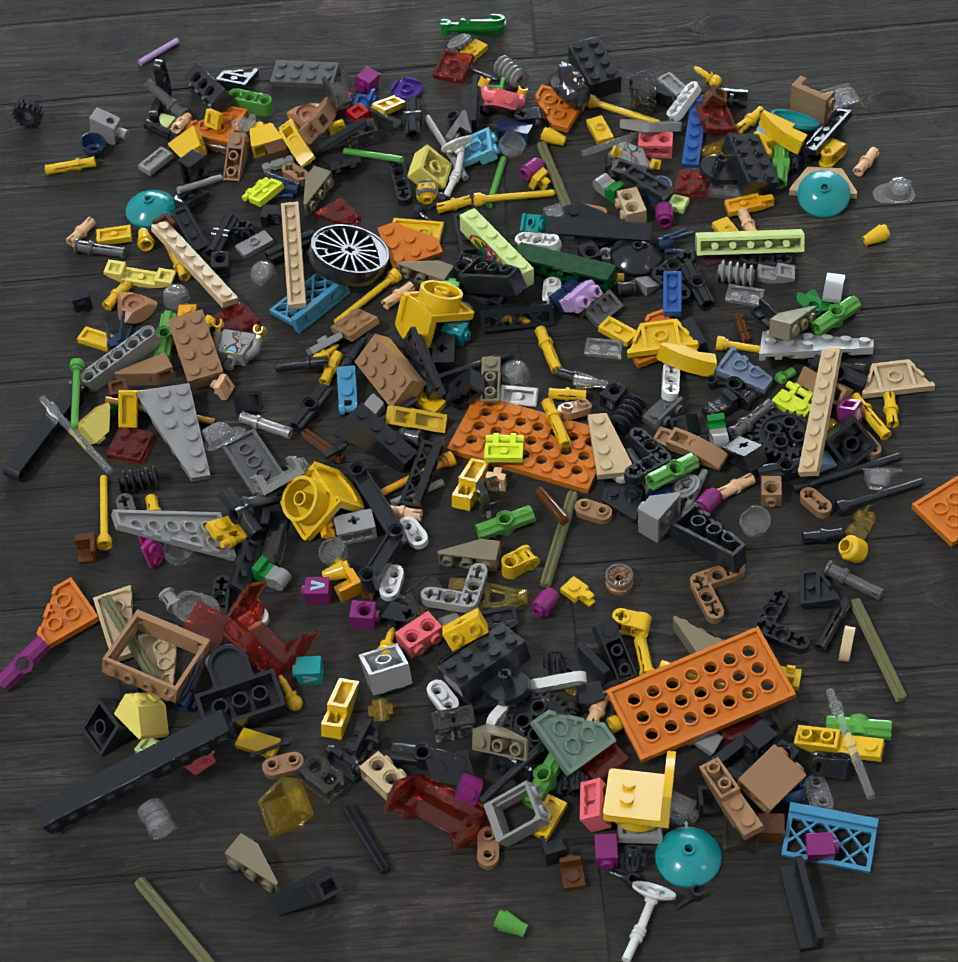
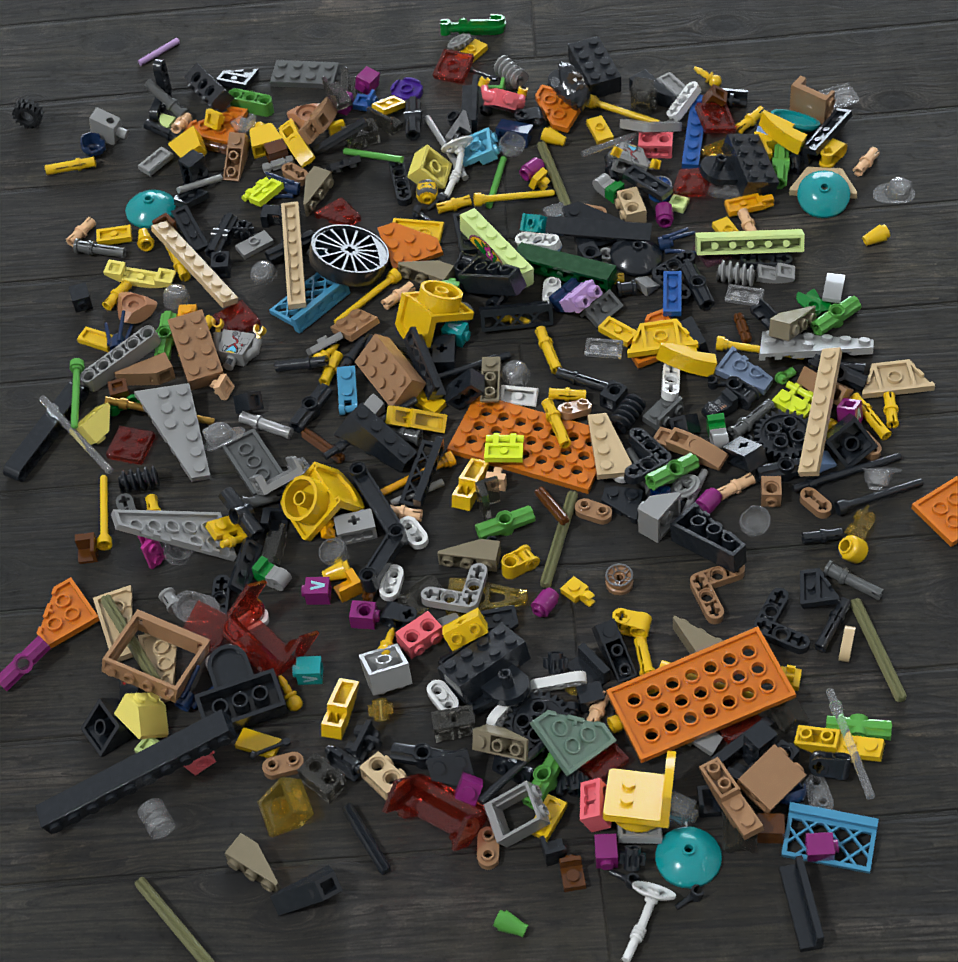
(128, 408): yellow tile -> none
(358, 111): red panel -> none
(584, 381): clear cone -> none

